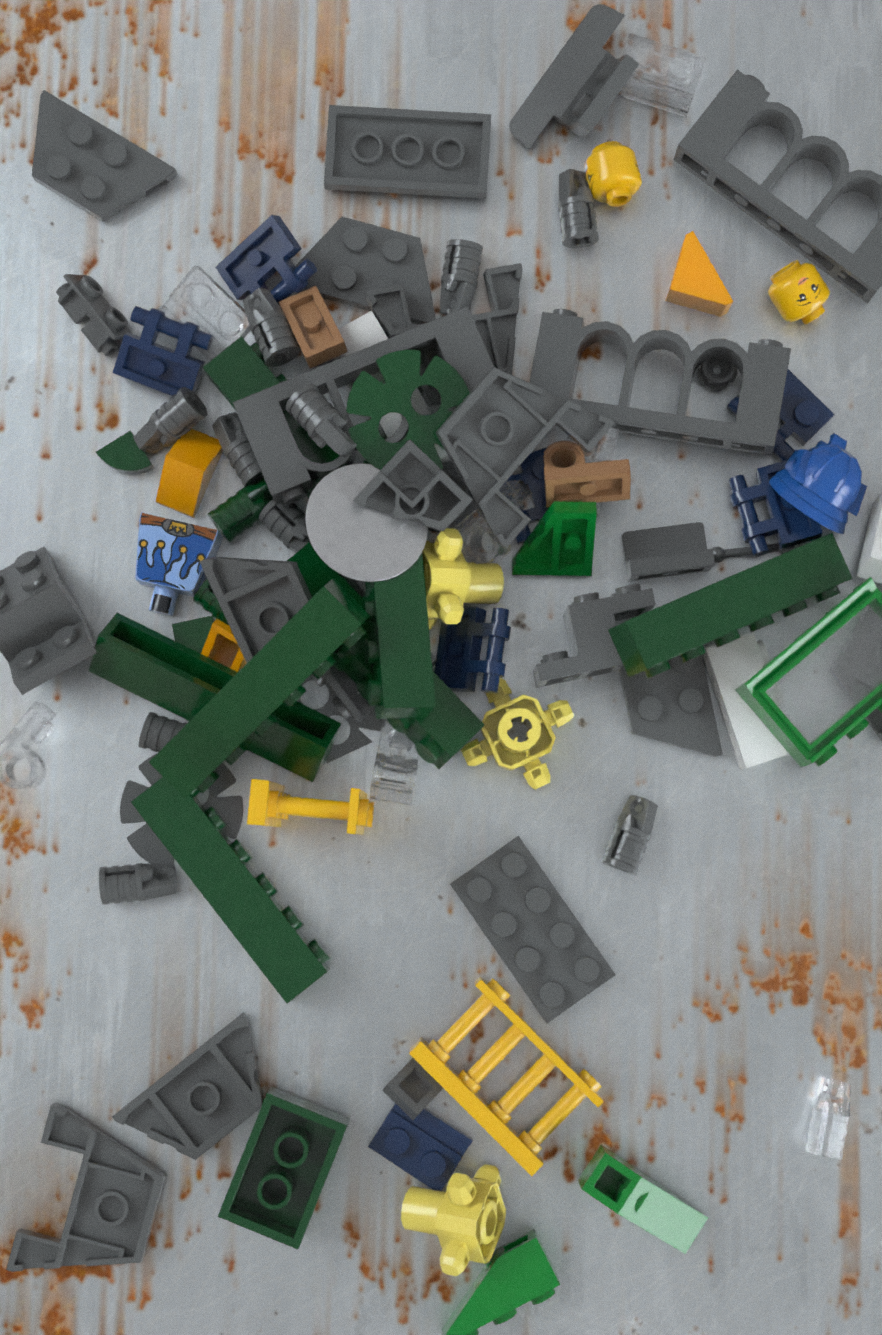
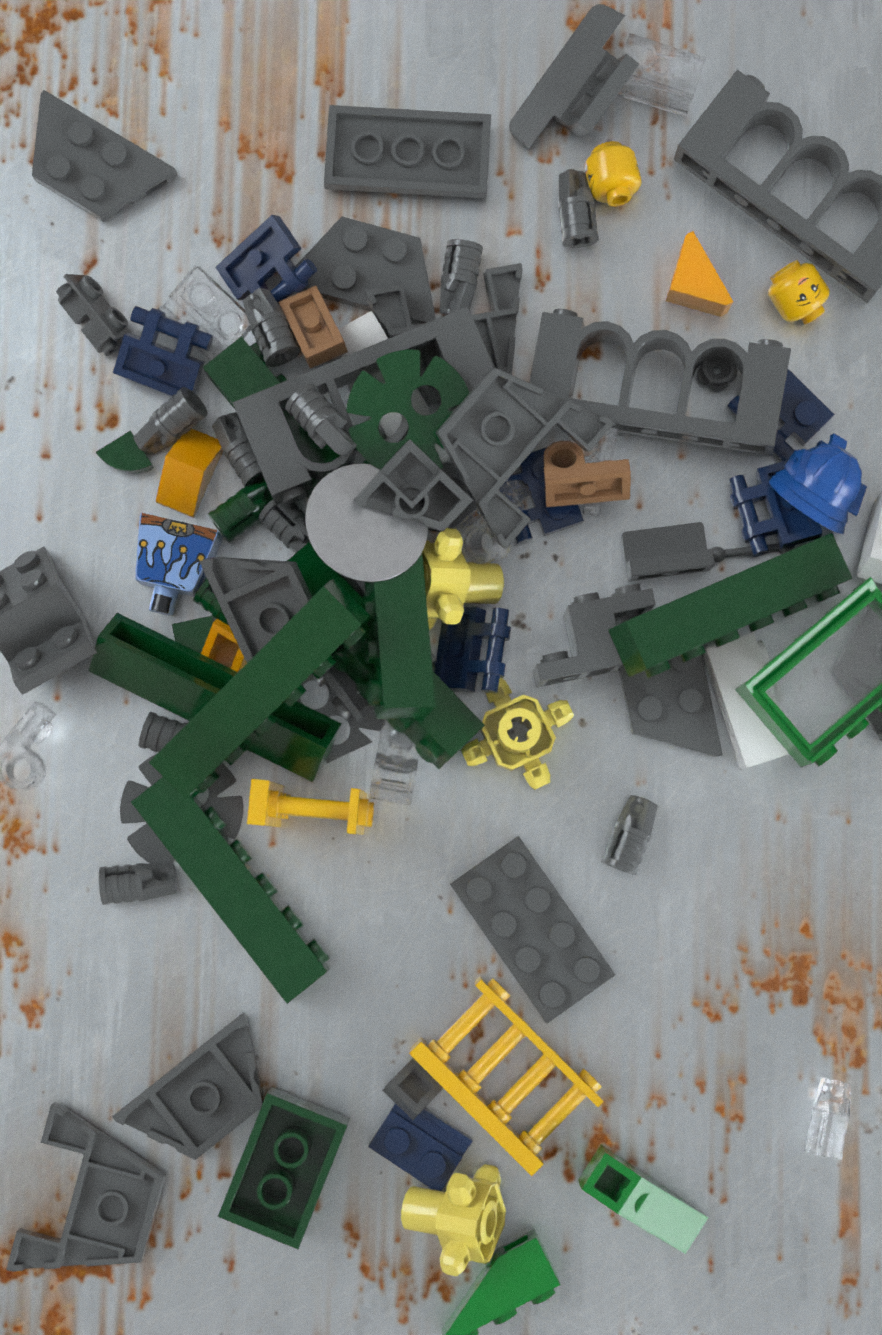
(560, 542): green wing -> none

